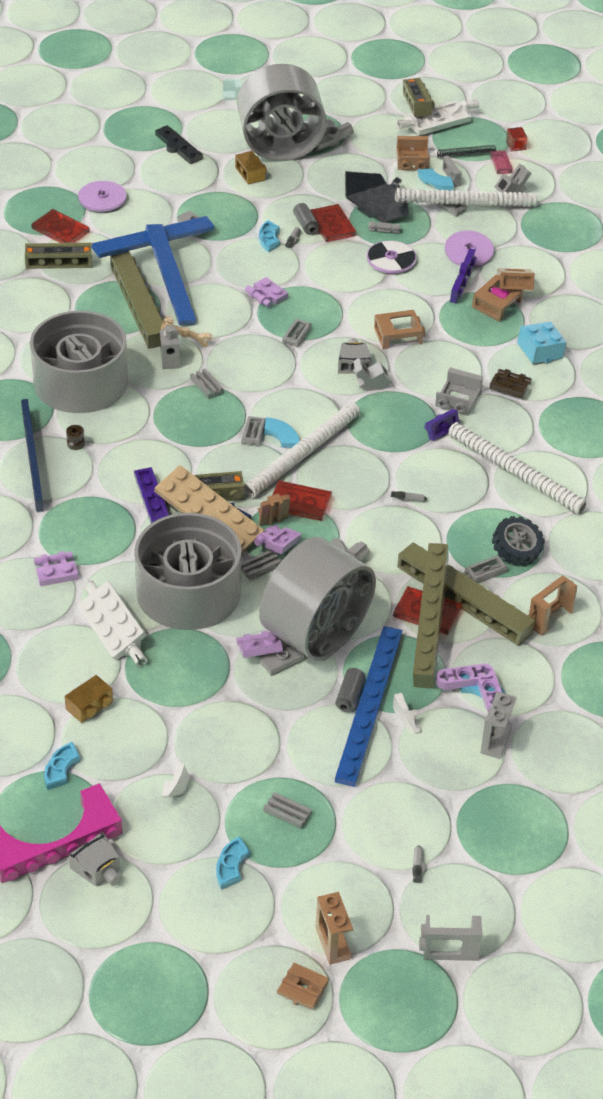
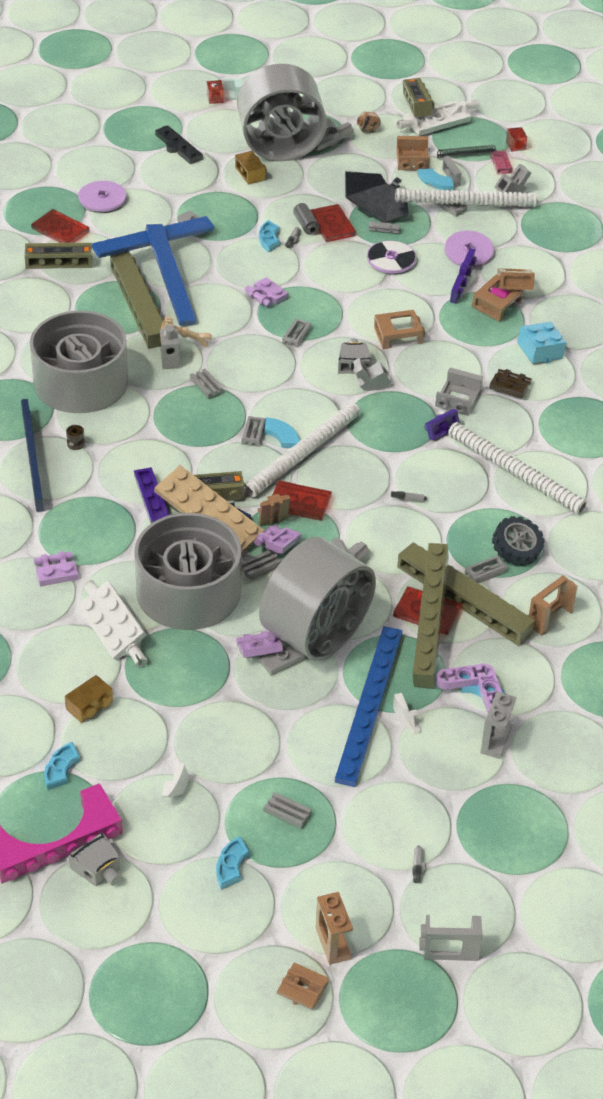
(215, 91): none -> clear red brick
(350, 689): dark grey brick -> none
(368, 121): none -> medium nougat head

